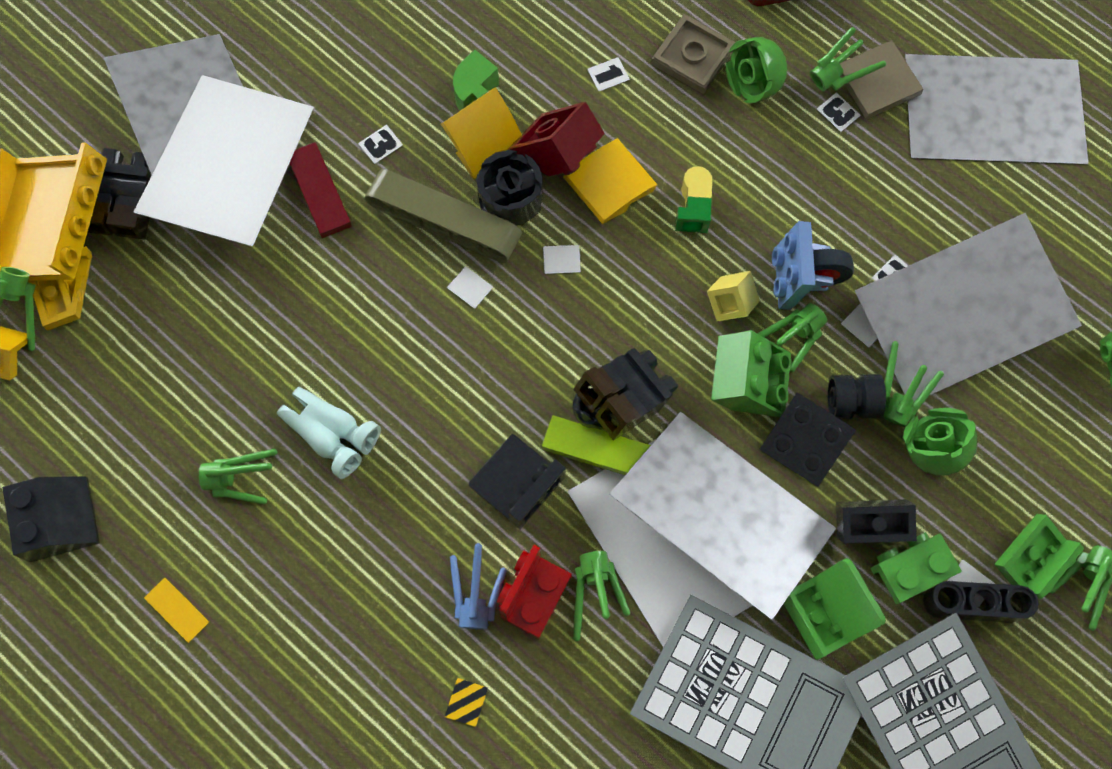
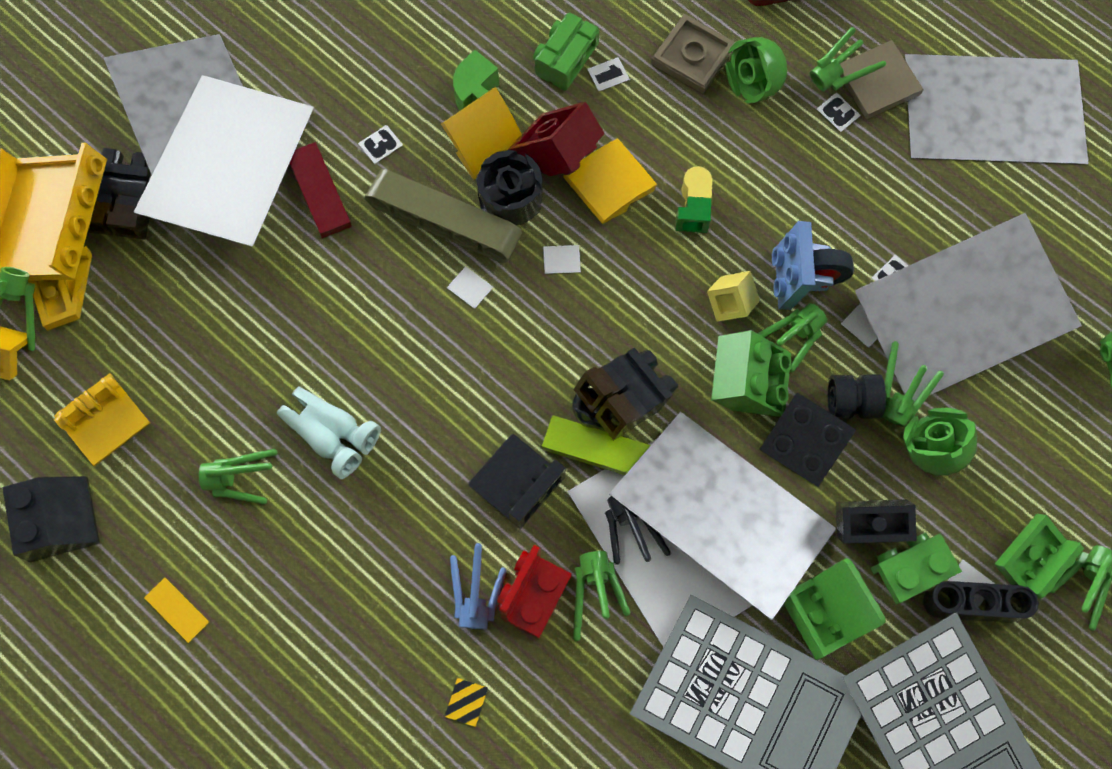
(101, 419): none -> yellow hinge
(566, 50): none -> bright green brick
(624, 516): none -> black plant

